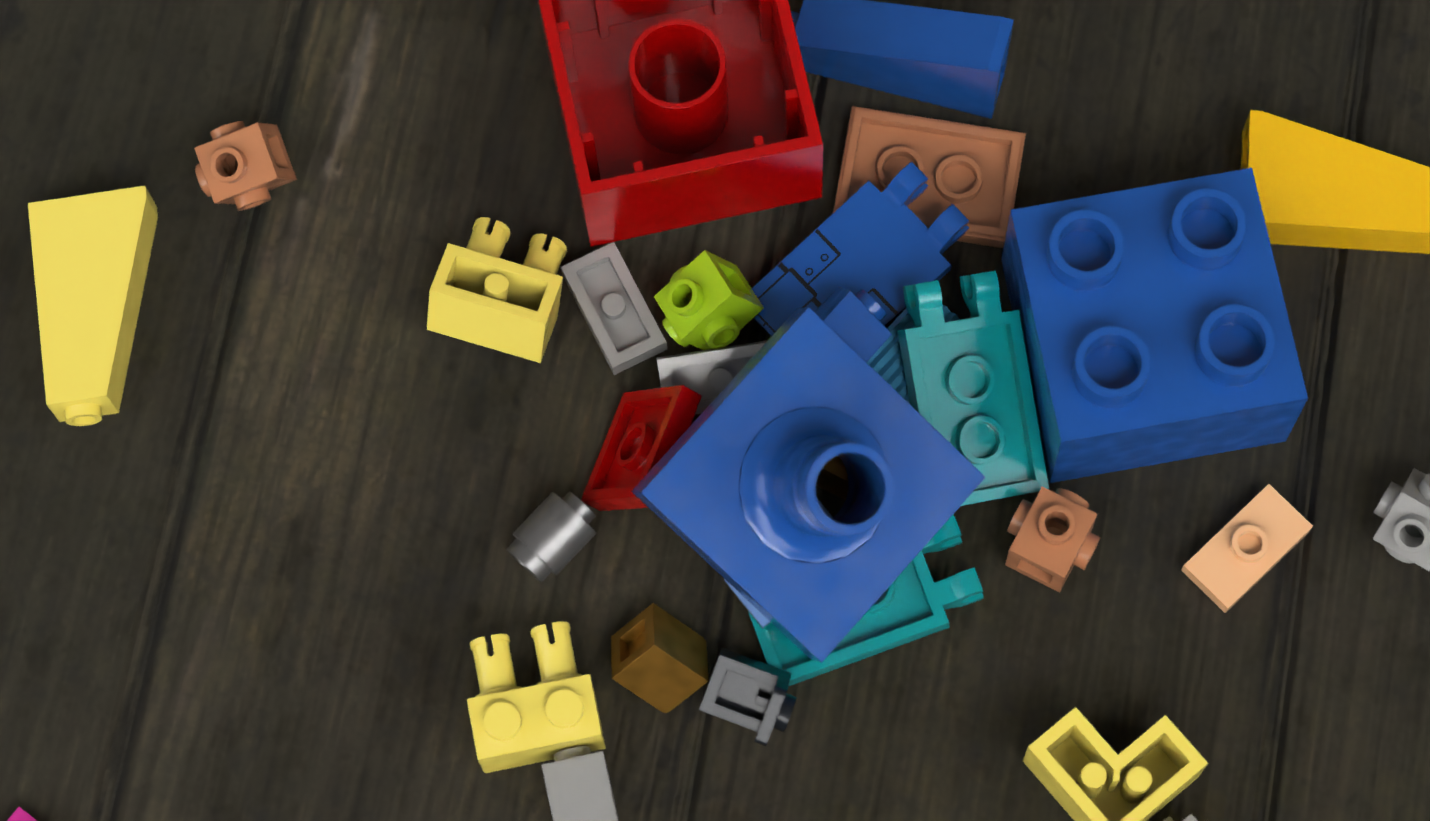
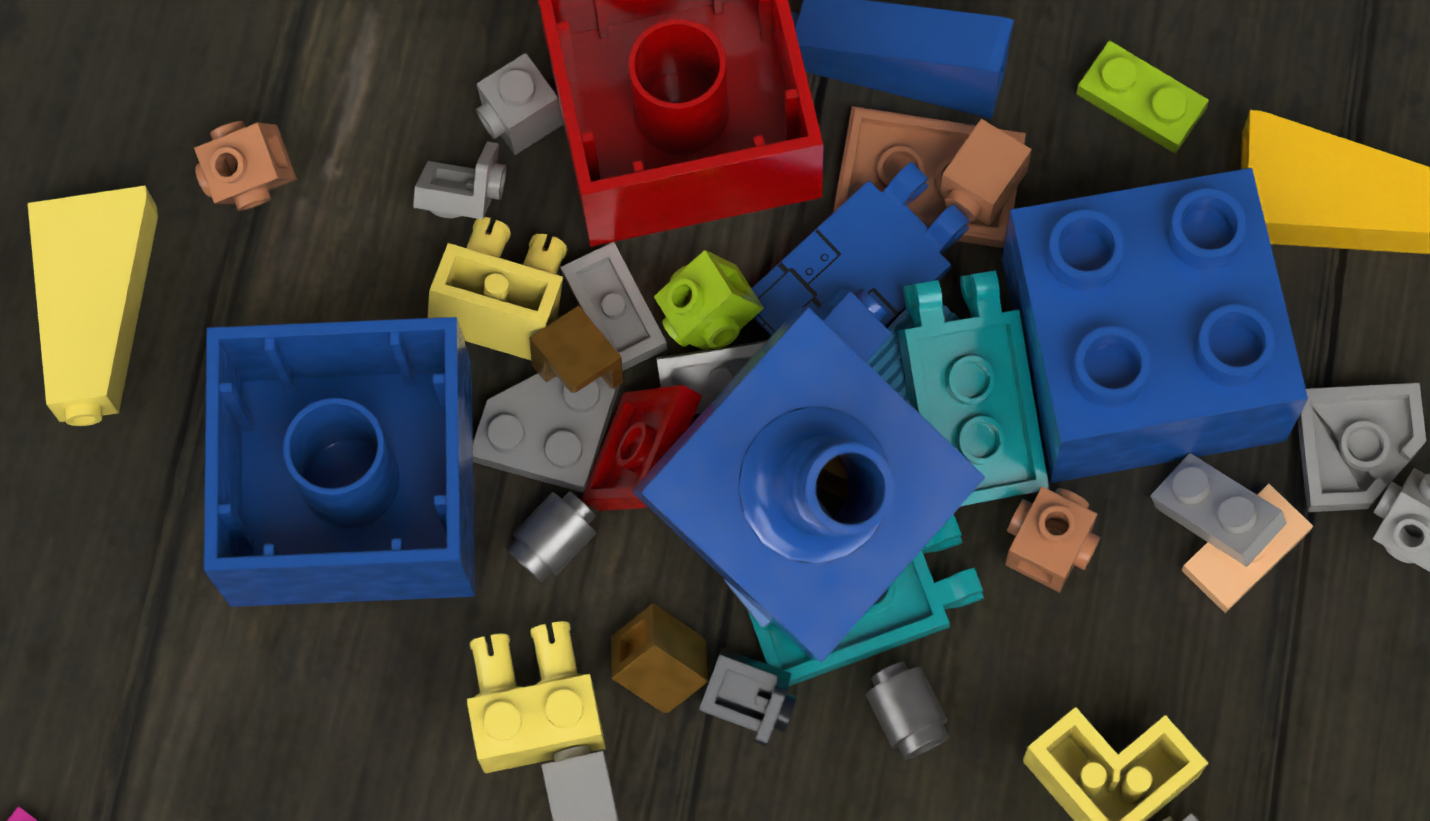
(339, 462): none -> blue brick
(459, 190): none -> light grey bracket
(518, 104): none -> light grey brick
(545, 430): none -> light grey plate
(575, 353): none -> pearl gold panel
(907, 710): none -> flat silver brick
(984, 173): none -> nougat brick
(1142, 97): none -> lime plate
(1218, 509): none -> light grey plate
(1357, 442): none -> light grey plate

